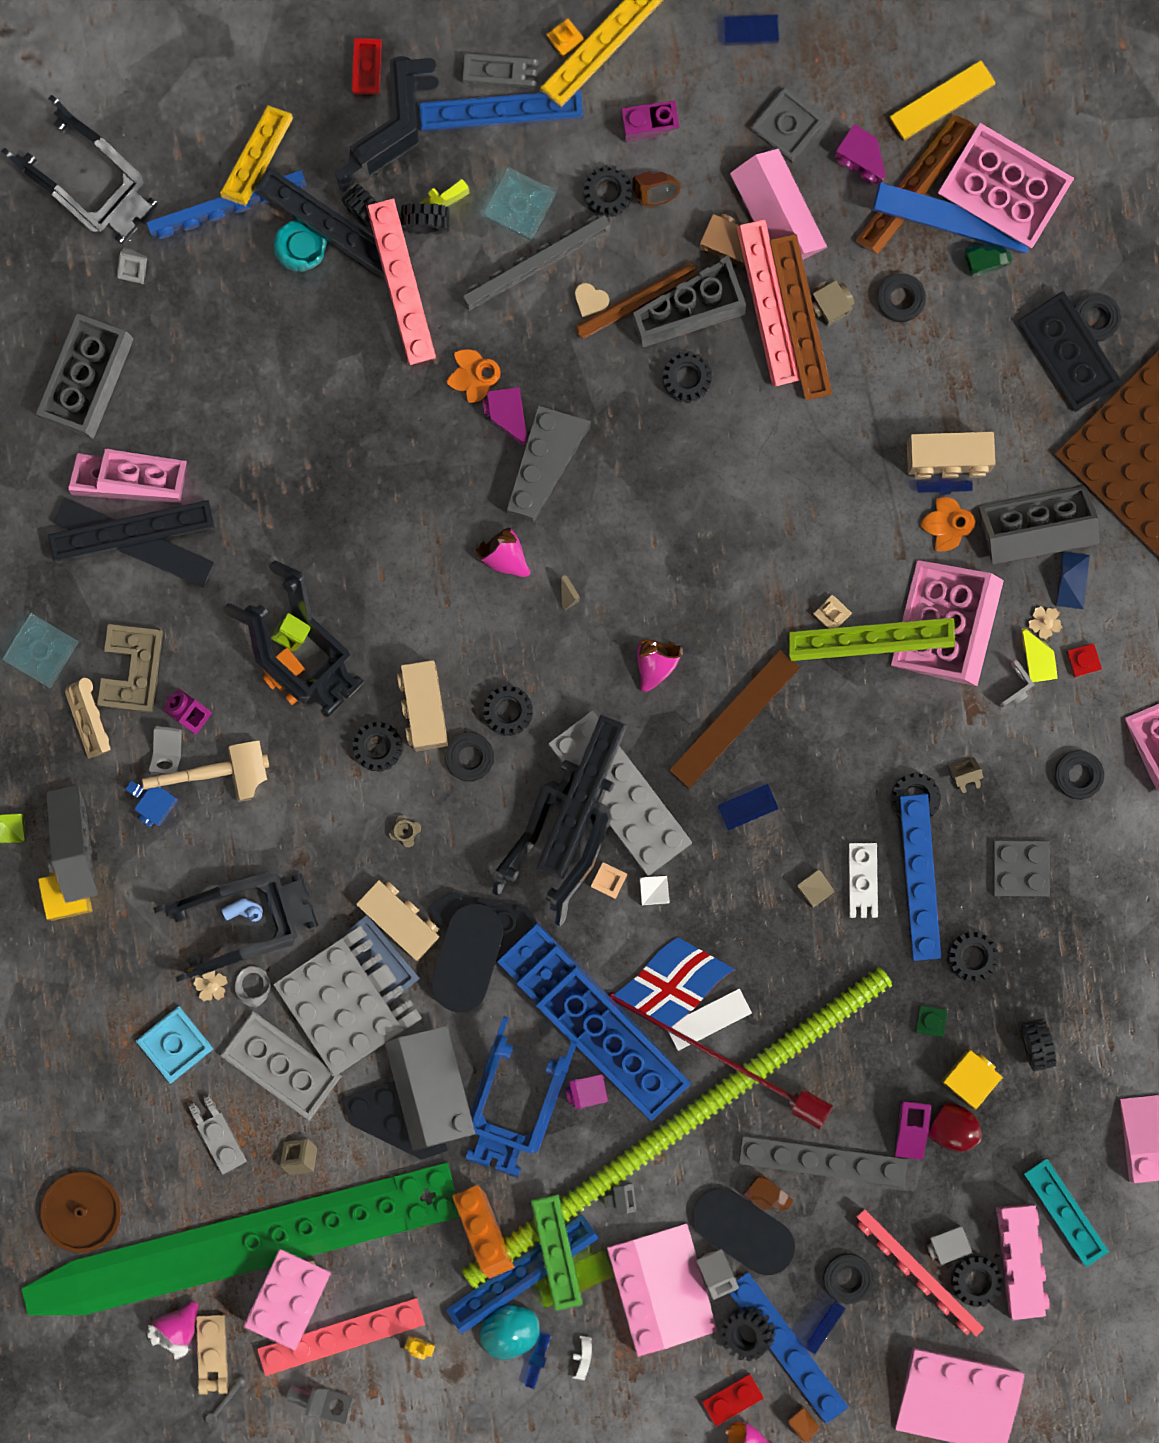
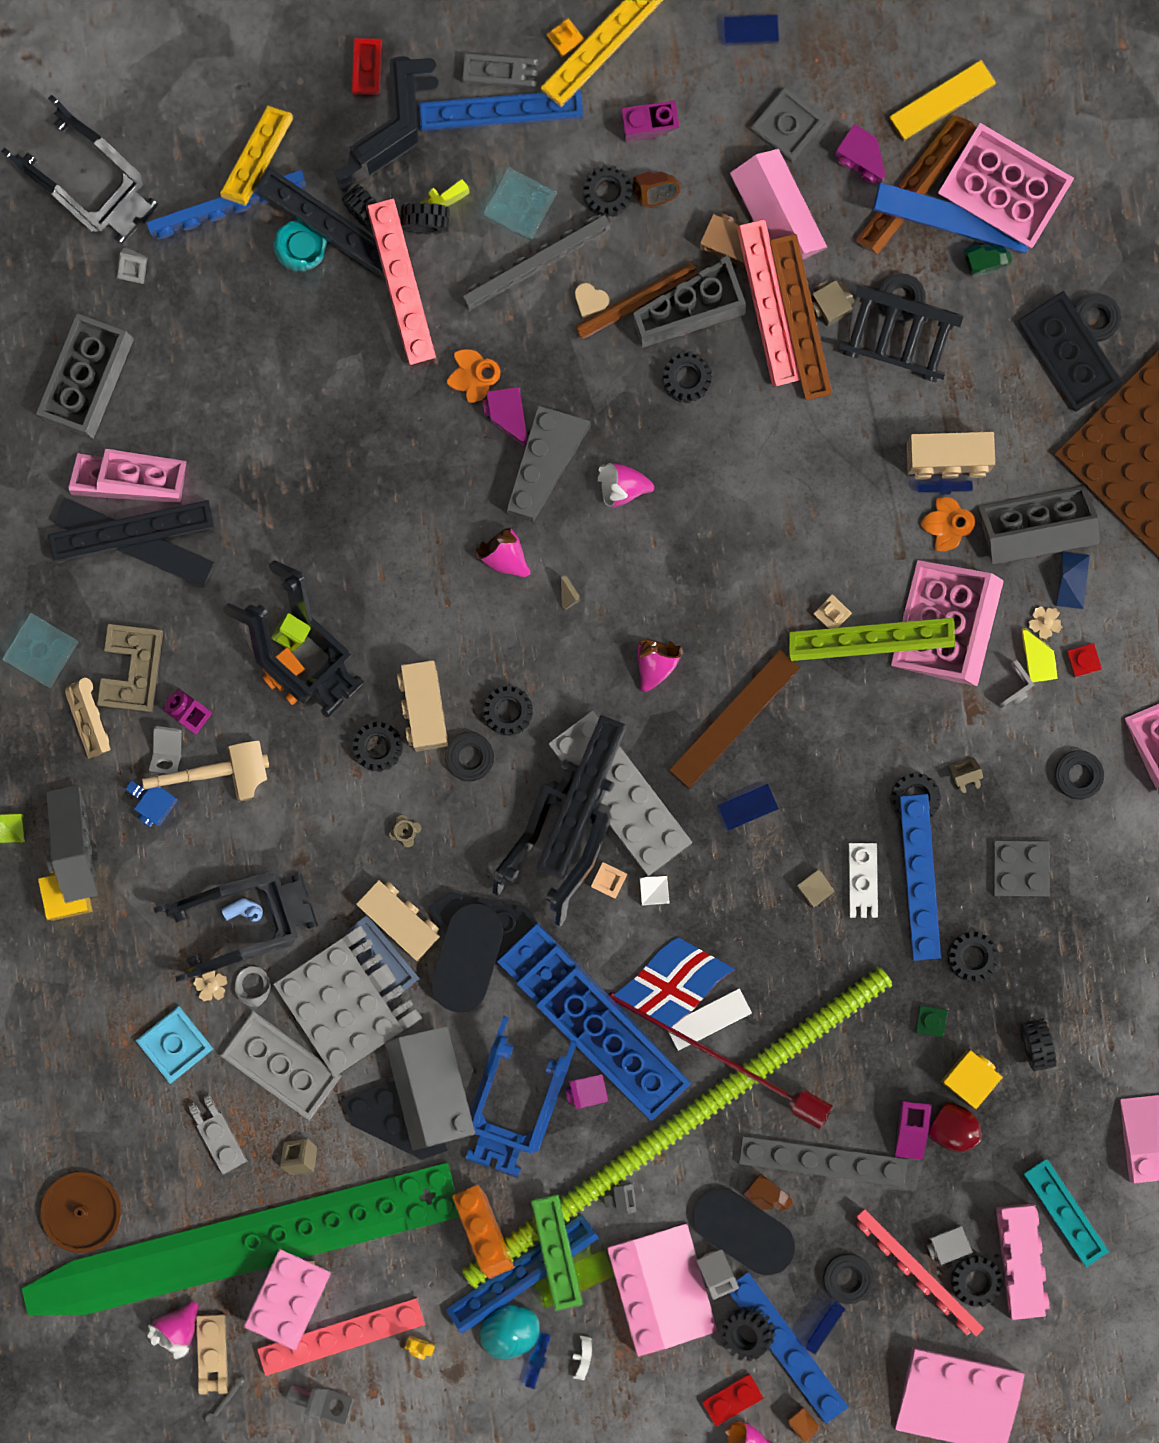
(622, 484): none -> hat
(920, 314): none -> black fence

